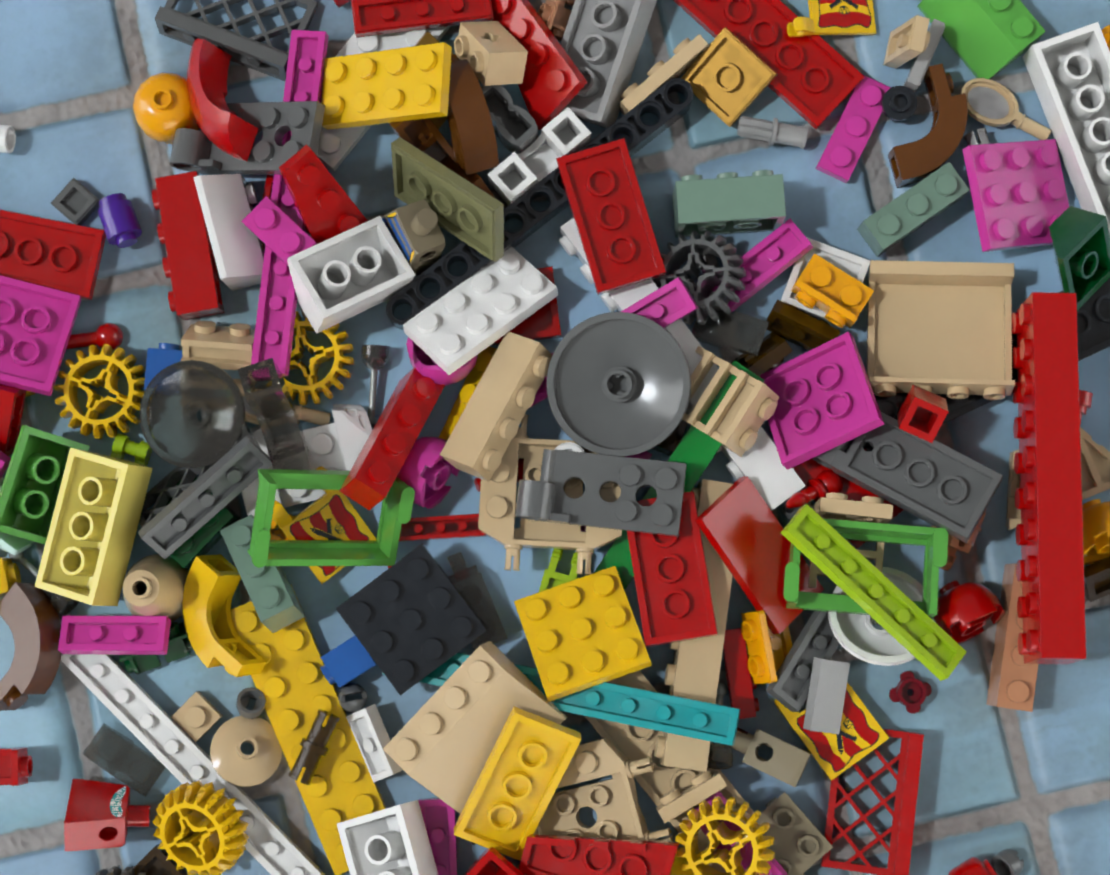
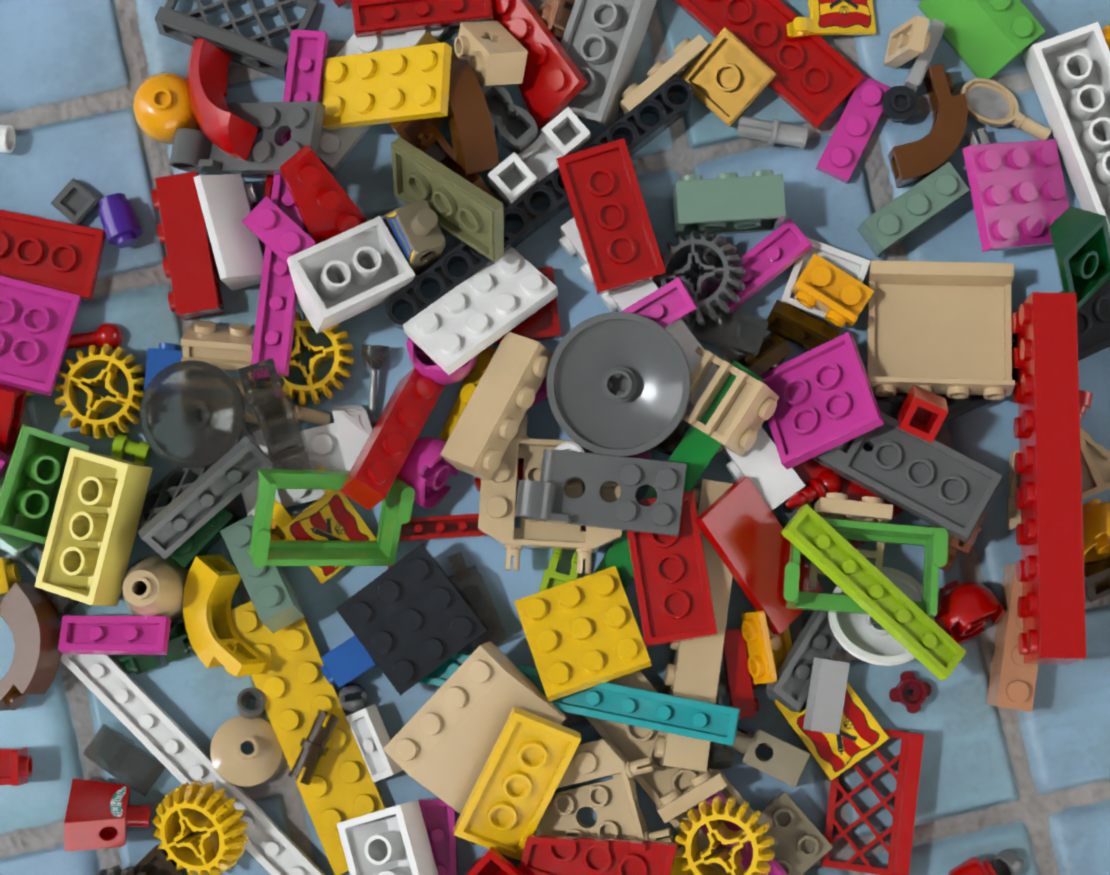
(196, 716): tan plate -> none

